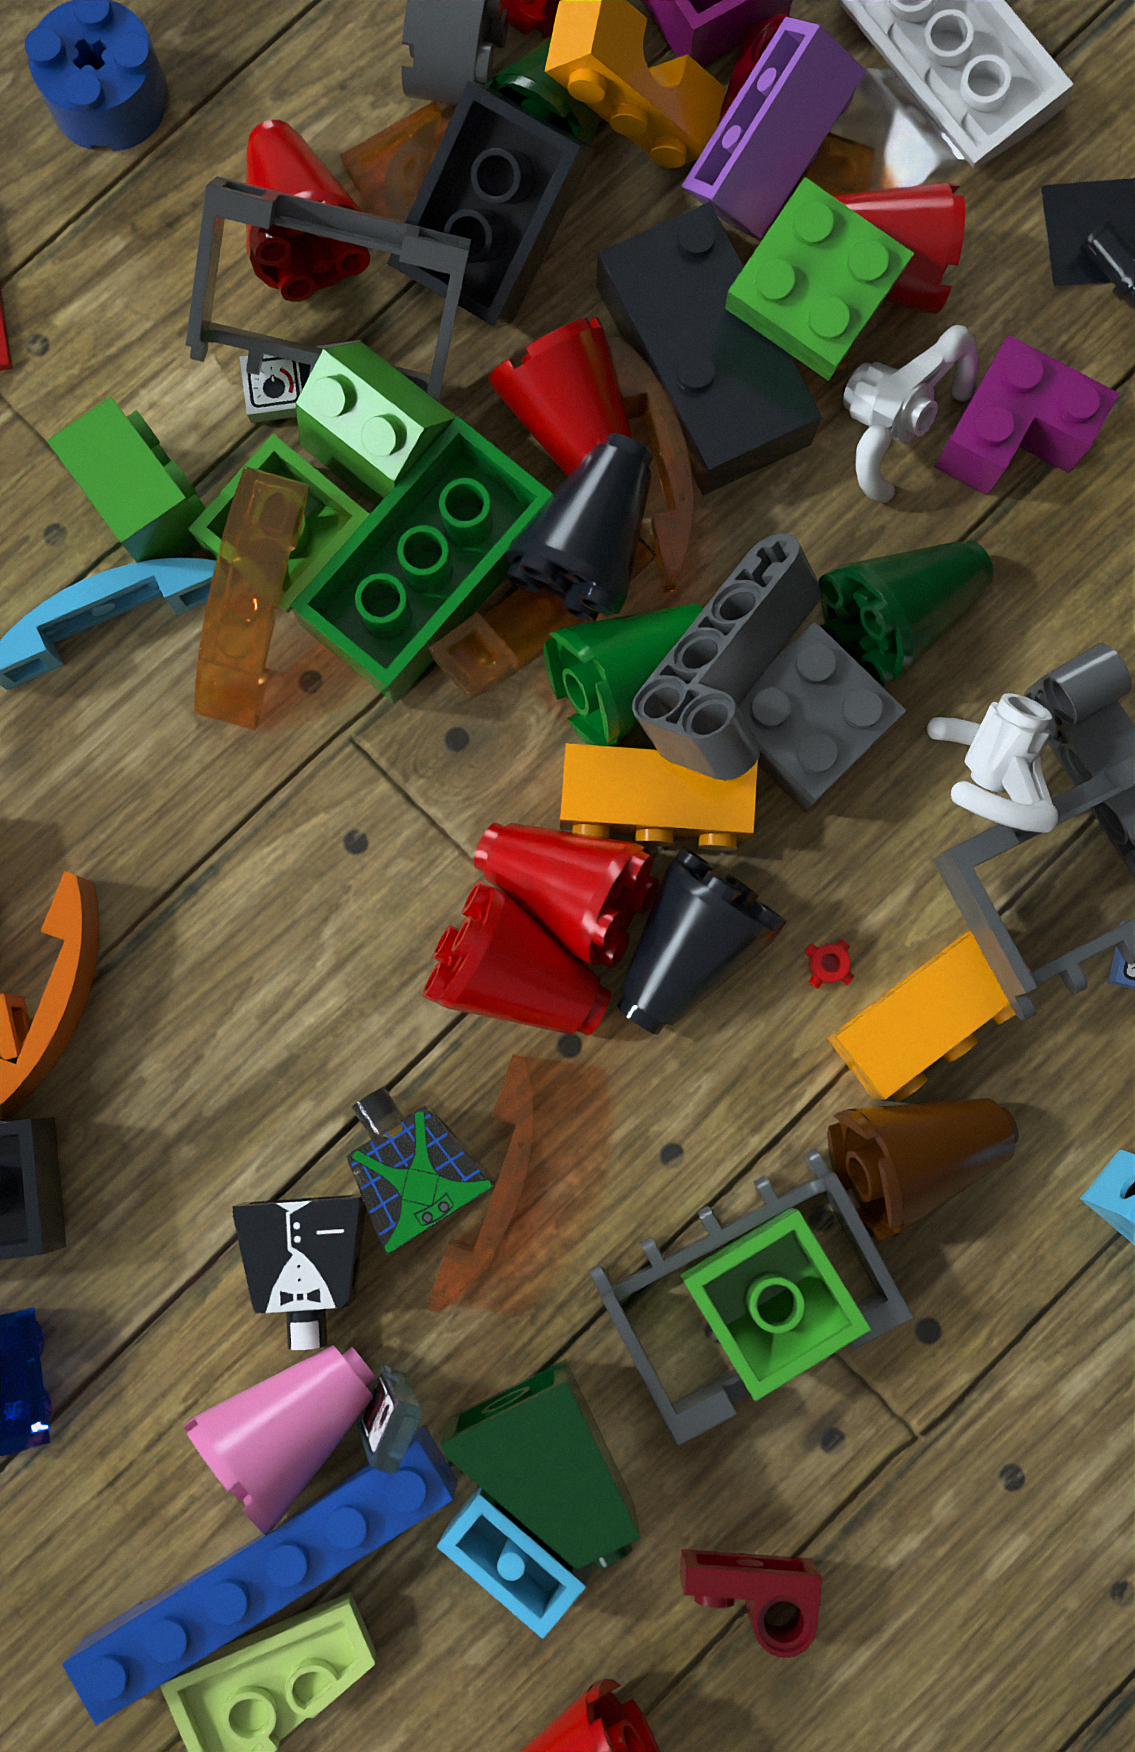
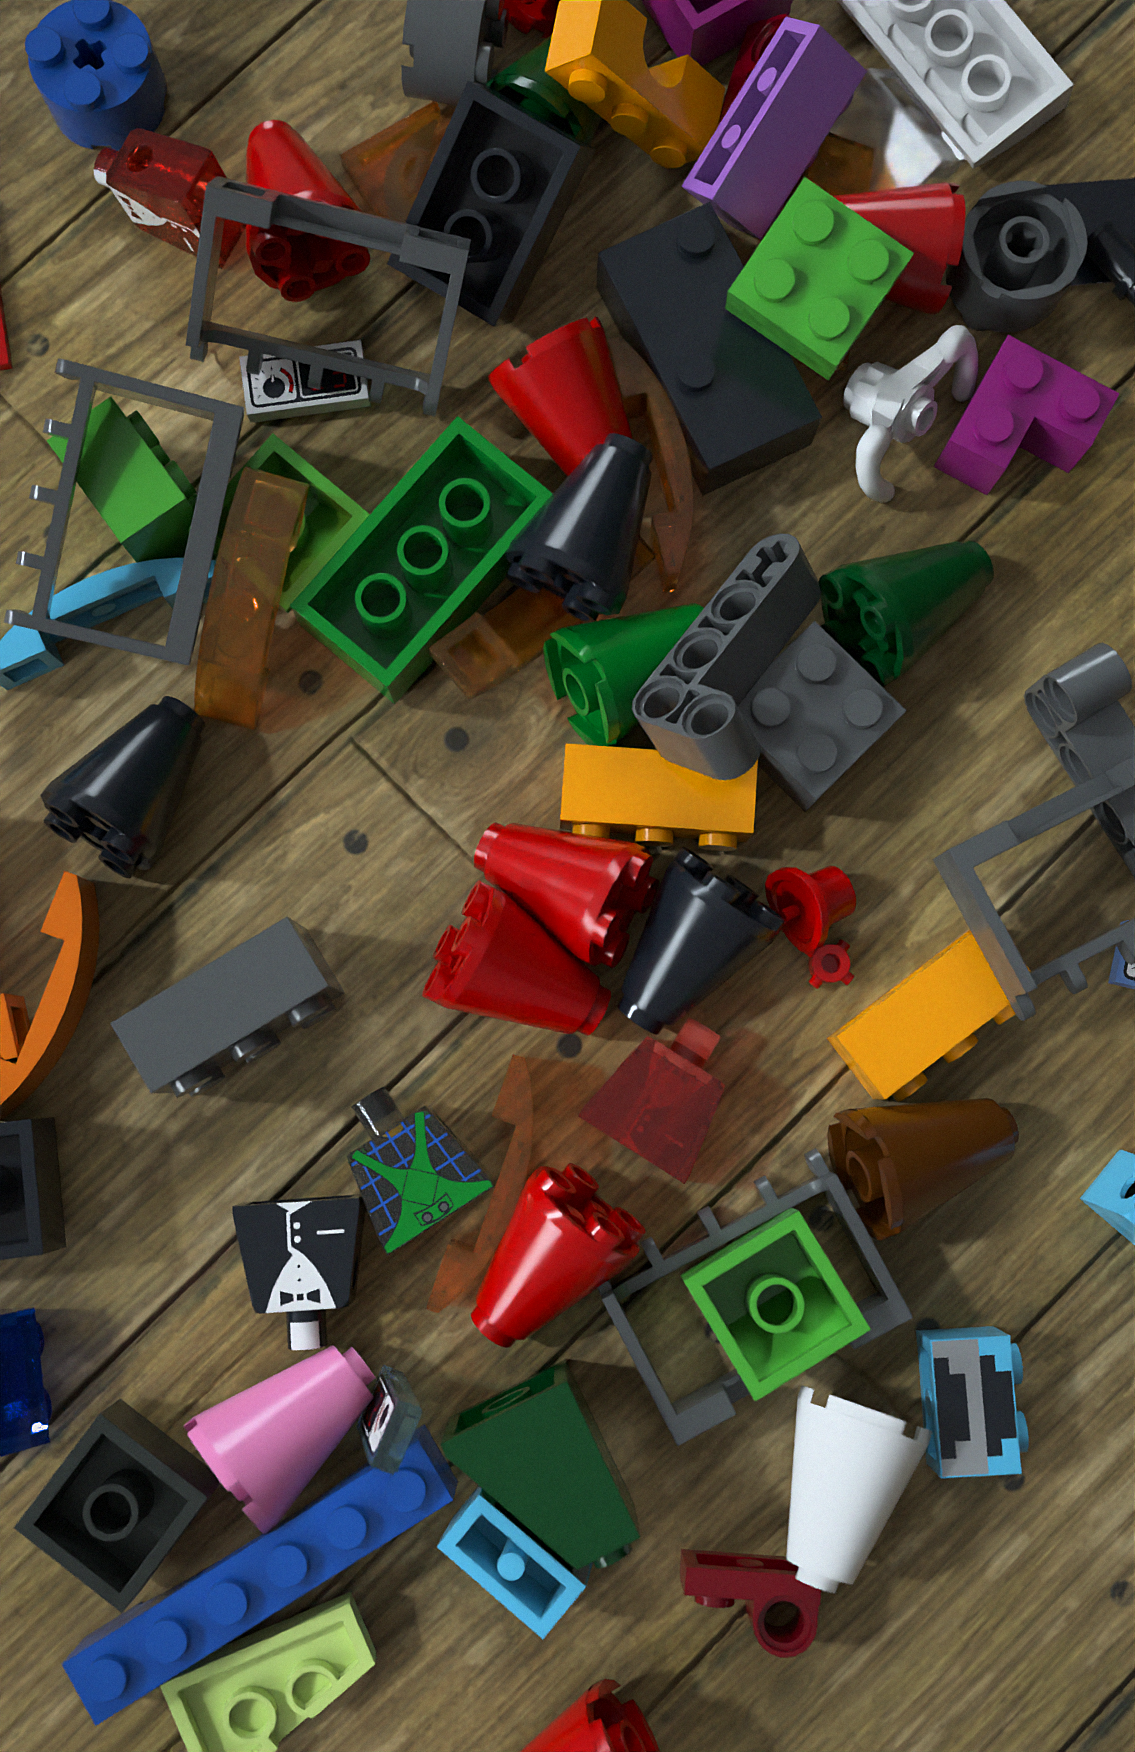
(118, 1504): none -> pearl dark grey brick
(128, 787): none -> black cone
(164, 188): none -> clear red torso
(205, 522): none -> dark grey hinge
(229, 1010): none -> dark grey brick
(366, 419): bright green slope -> none
(552, 1254): none -> red cone
(661, 1100): none -> clear red torso
(810, 903): none -> red piece
(844, 1485): none -> white cone
(971, 1401): none -> brick
(1003, 759): white piece -> none
(1016, 257): none -> dark grey brick

